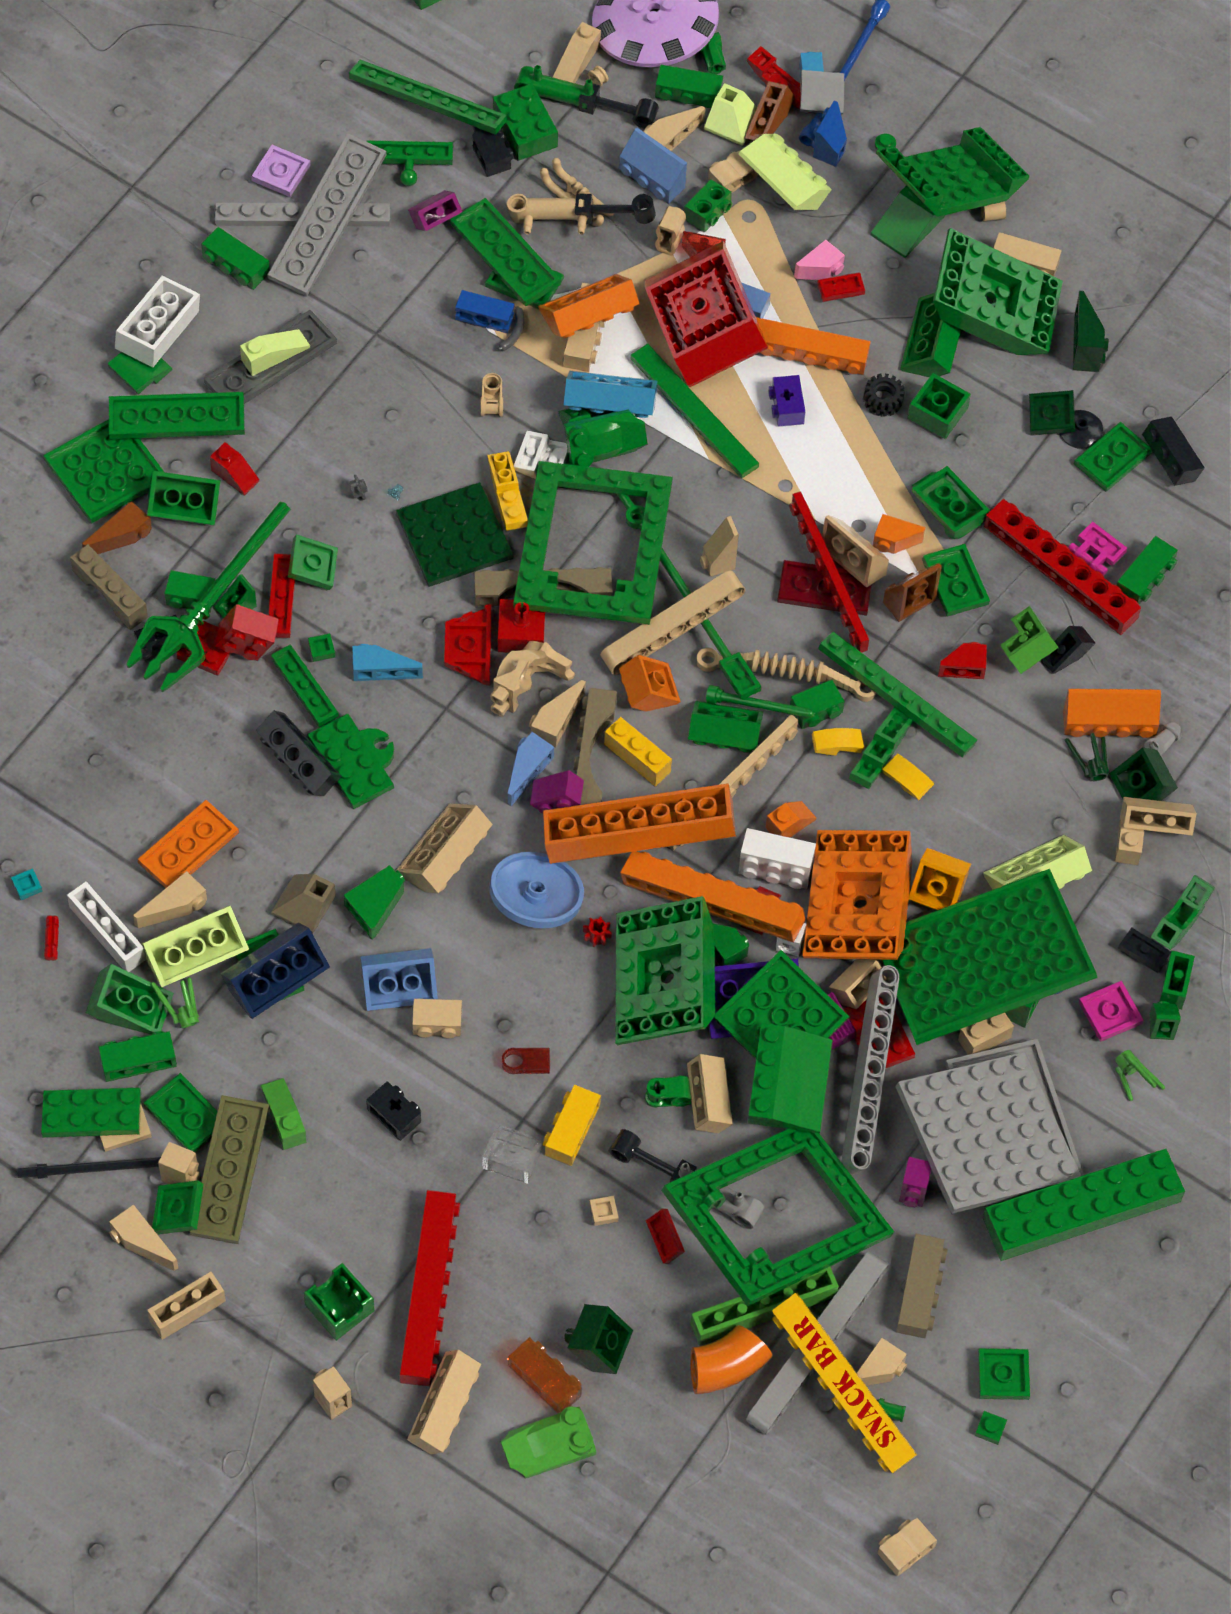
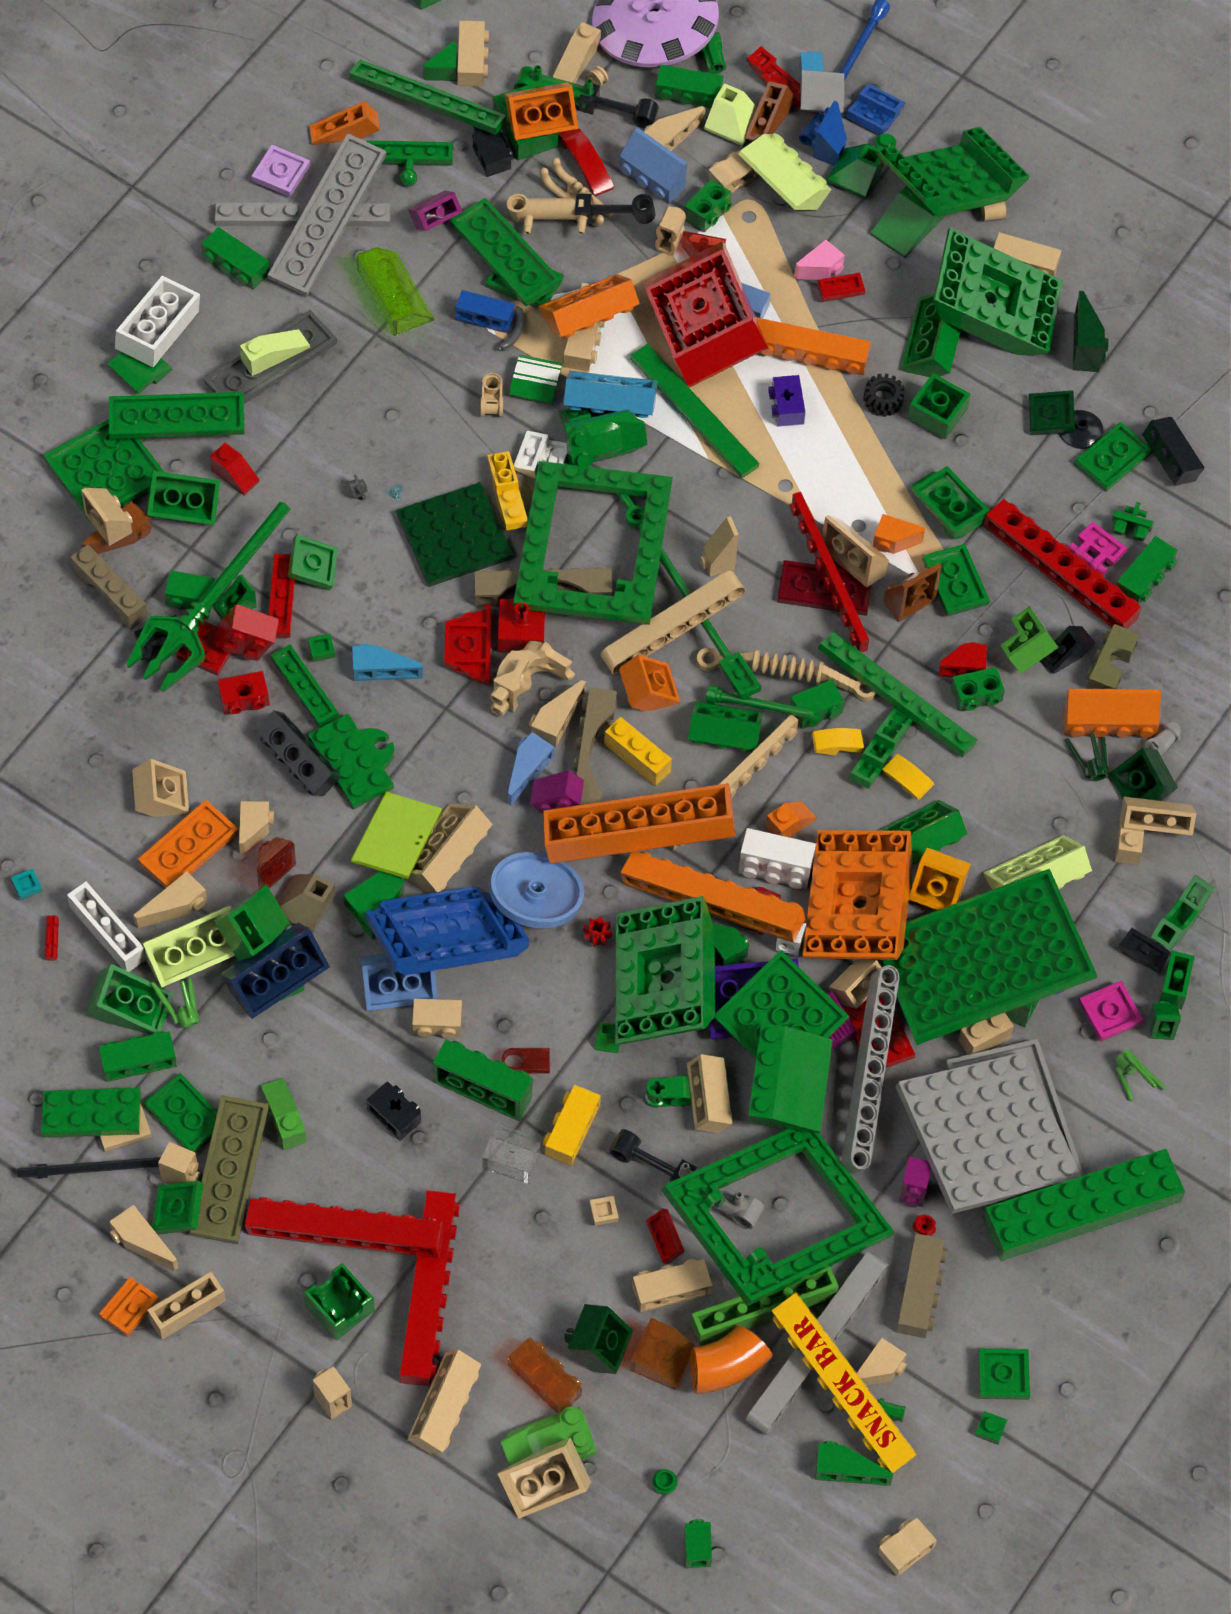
(106, 514): none -> tan slope
(129, 1306): none -> orange plate
(160, 789): none -> tan slope
(252, 684): none -> red brick
(252, 923): none -> green slope
(254, 823): none -> tan slope
(275, 860): none -> clear red slope
(345, 1227): none -> red brick
(356, 120): none -> orange slope
(393, 290): none -> clear neon green slope
(394, 835): none -> lime container
(443, 65): none -> green slope
(444, 930): none -> blue slope
(472, 53): none -> tan brick
(482, 1079): none -> green brick
(535, 379): none -> green slope
(541, 111): none -> orange slope
(545, 1478): none -> tan slope
(587, 159): none -> red slope
(606, 1038): none -> green slope
(661, 1354): none -> clear orange slope
(664, 1481): none -> green plate
(672, 1284): none -> tan brick
(697, 1544): none -> green slope
(844, 1465): none -> green slope
(857, 169): none -> green slope
(875, 109): none -> blue slope
(924, 1220): none -> red plate
(931, 828): none -> green slope
(975, 684): none -> green brick
(1118, 646): none -> olive arch
(1141, 525): none -> green hips

